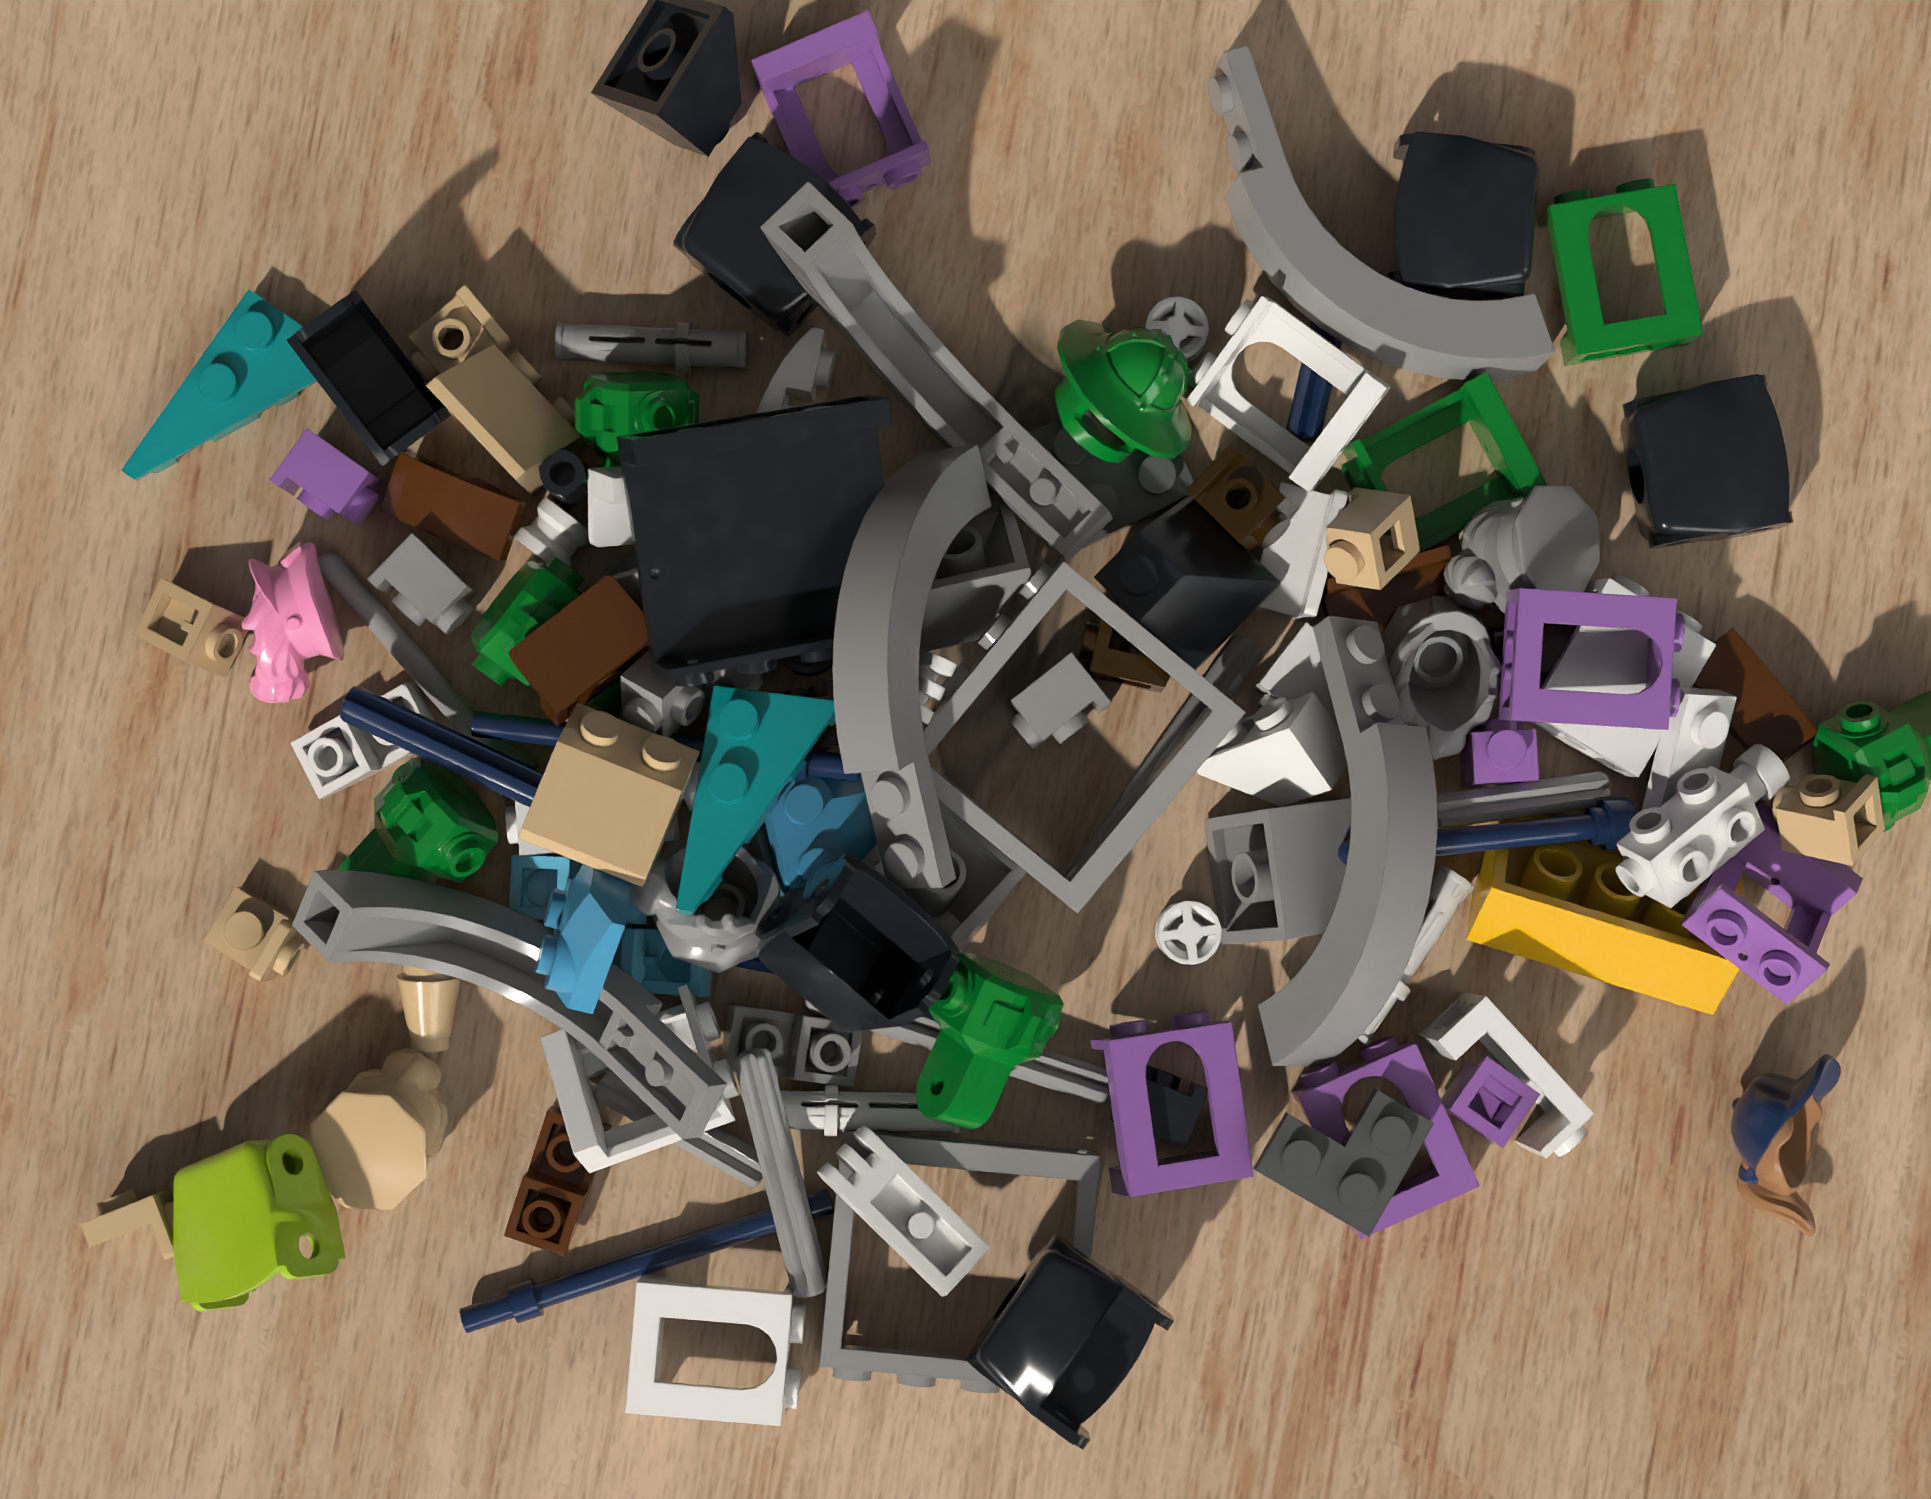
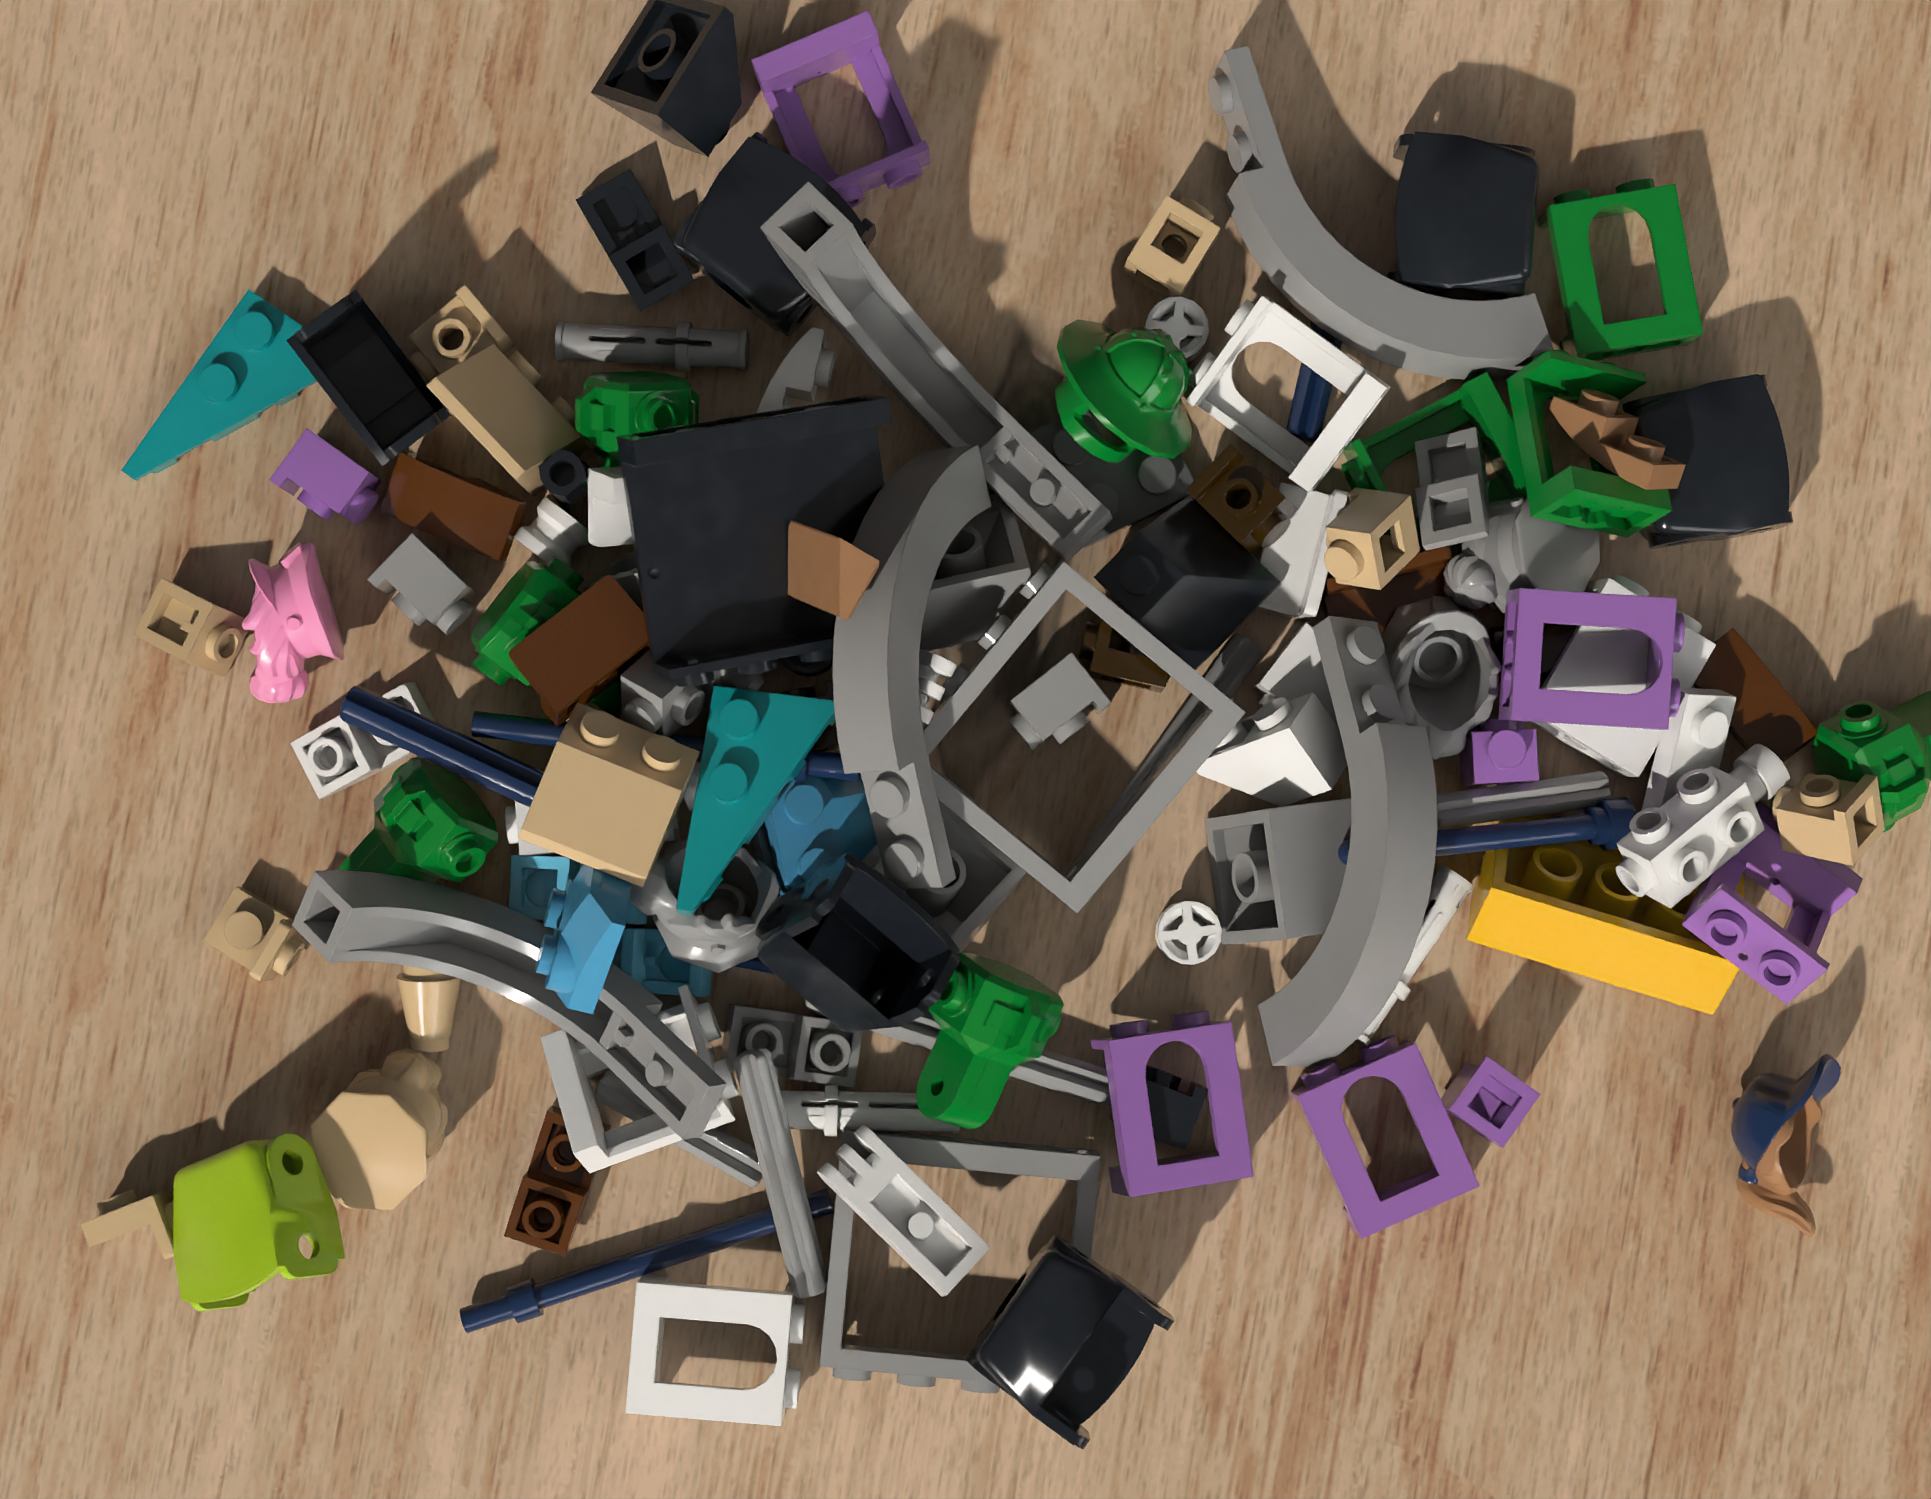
(408, 653): light grey piece -> none
(635, 240): none -> black slope
(827, 570): none -> medium nougat slope
(1179, 221): none -> tan brick
(1352, 1177): dark grey plate -> none
(1452, 489): none -> light grey slope
(1477, 1018): white panel -> none
(1577, 495): none -> green panel
(1610, 440): none -> medium nougat slope

